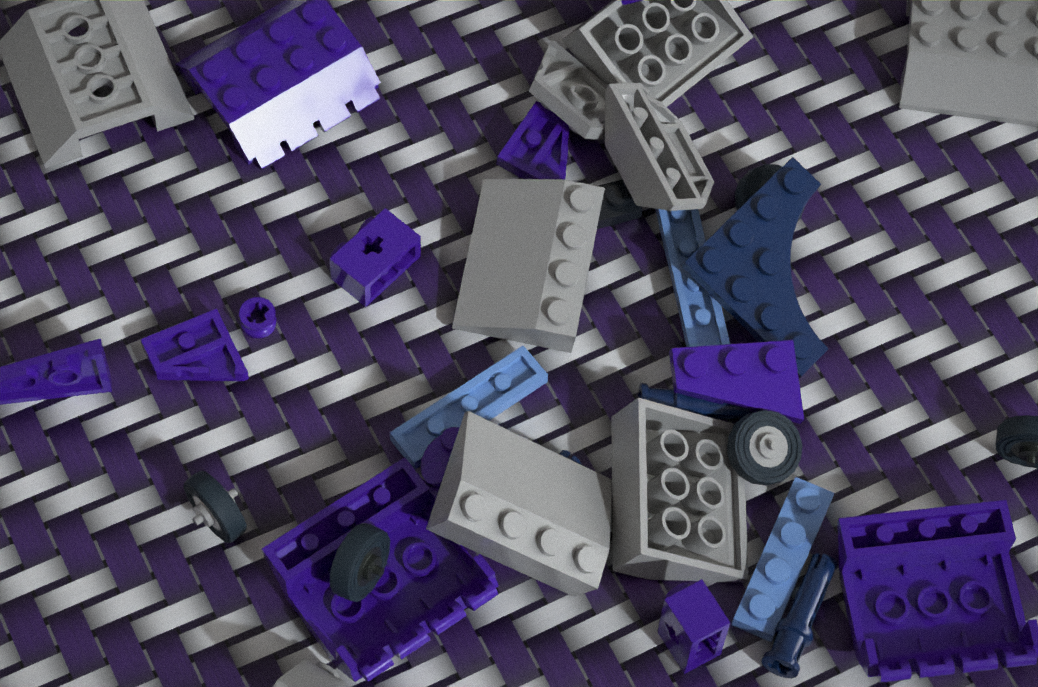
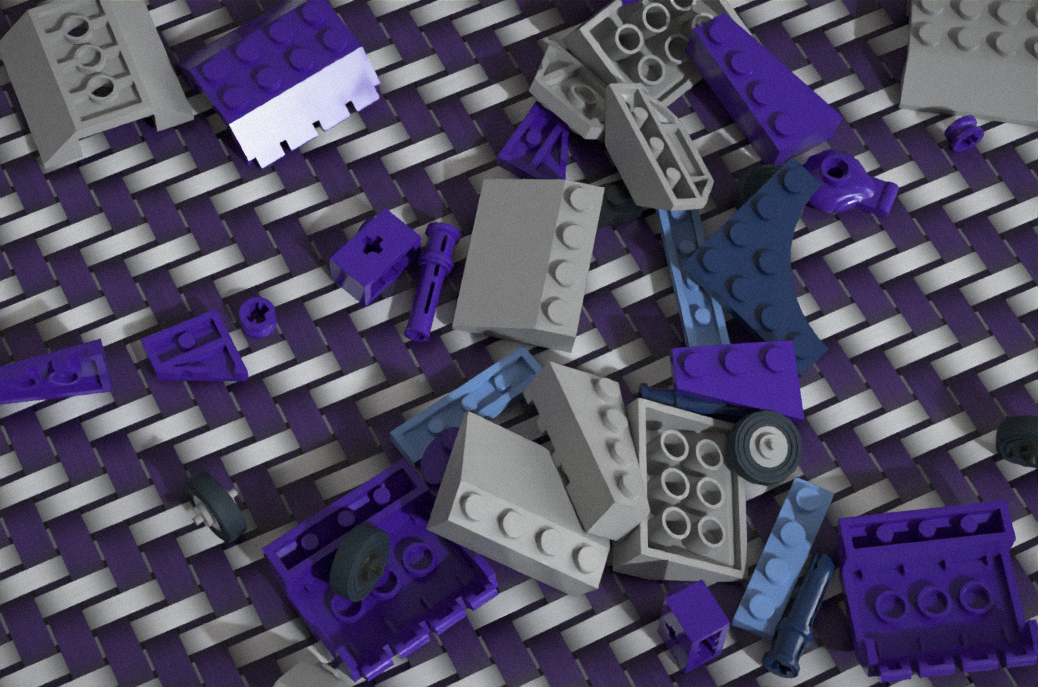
(434, 266): none -> dark purple pin
(591, 447): none -> light grey wedge
(760, 93): none -> dark purple wedge
(848, 185): none -> dark purple animal
(964, 133): none -> dark purple bush

